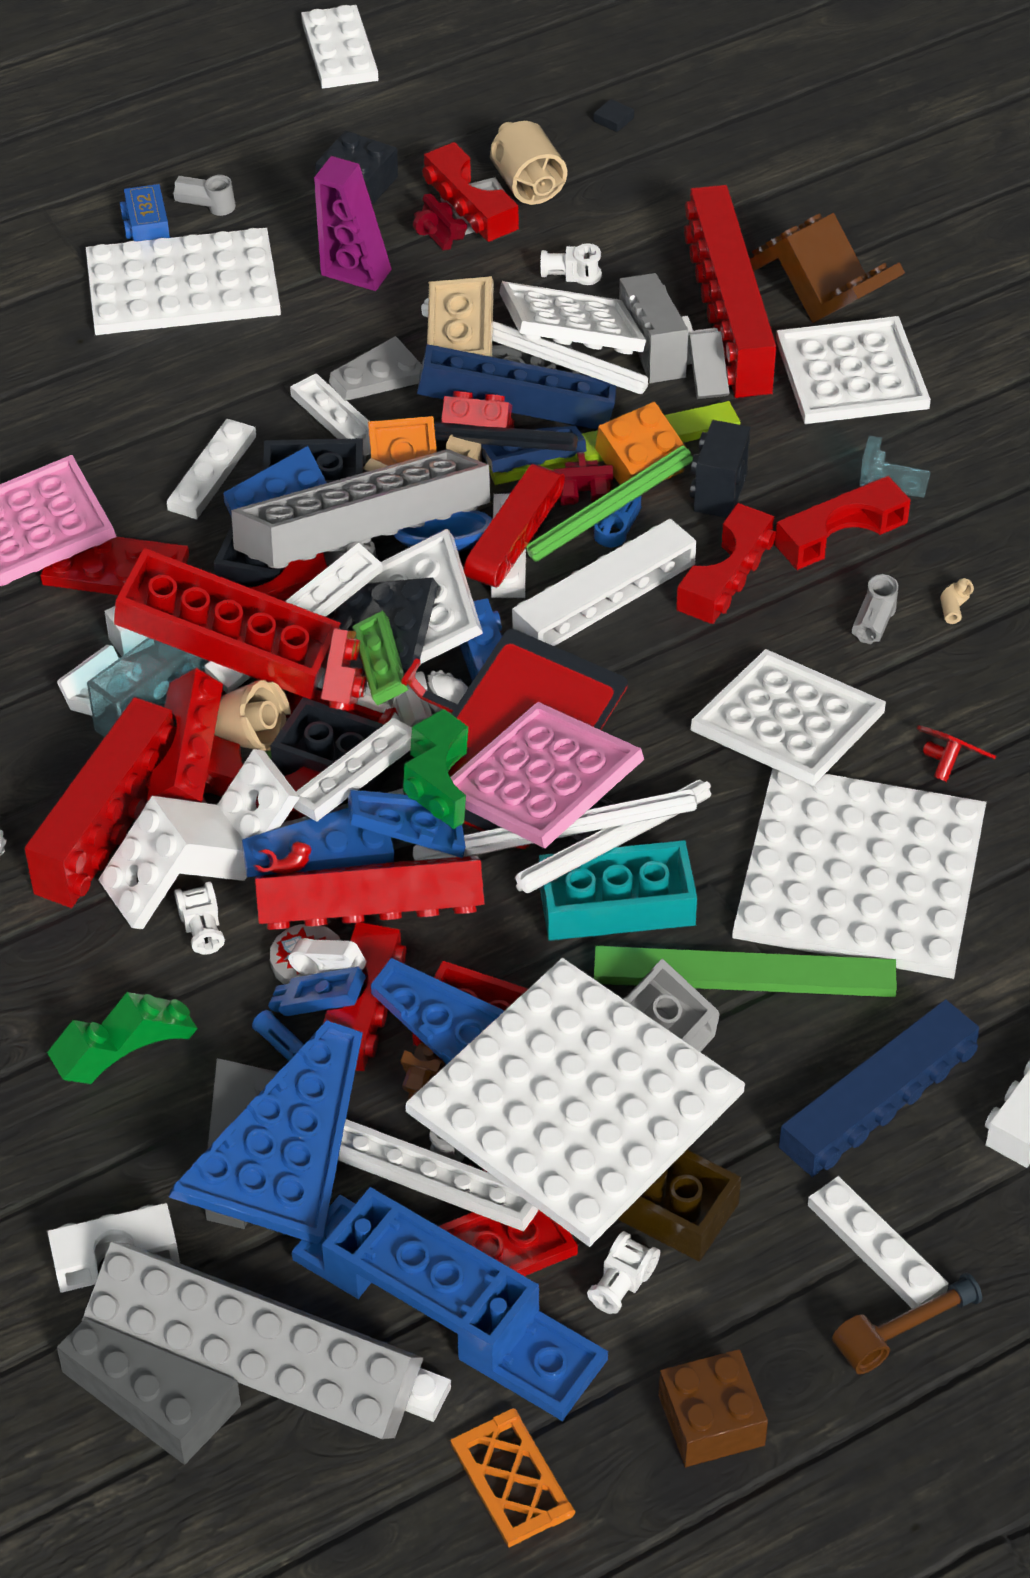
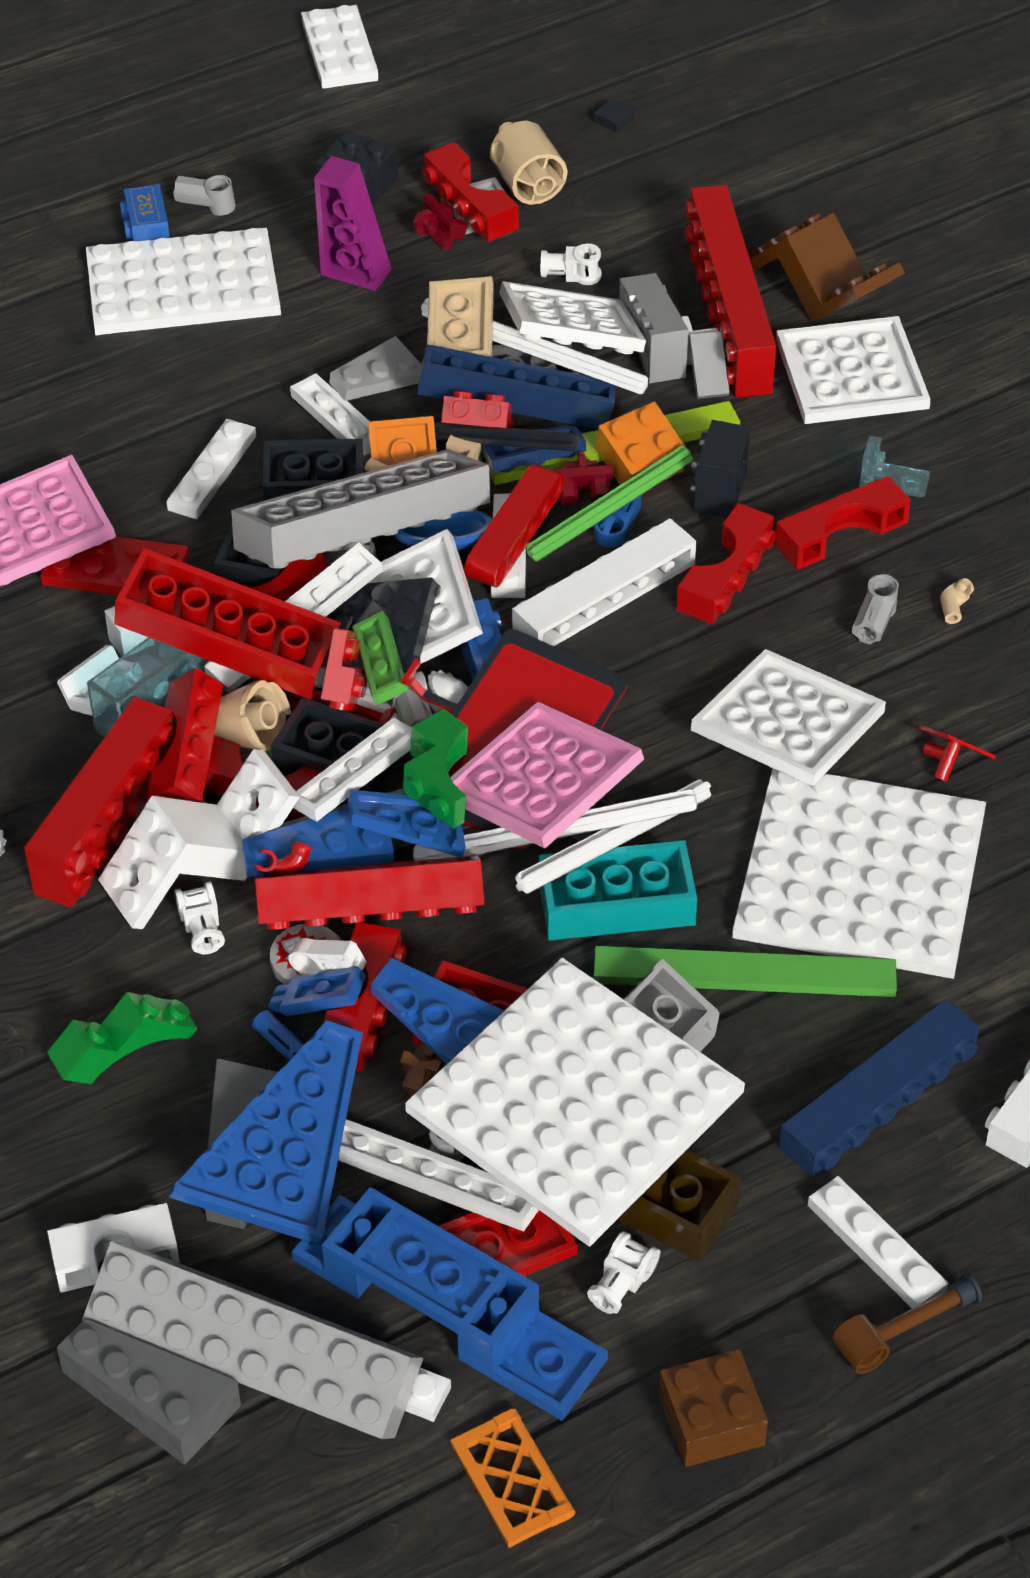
(283, 478): blue wing -> none

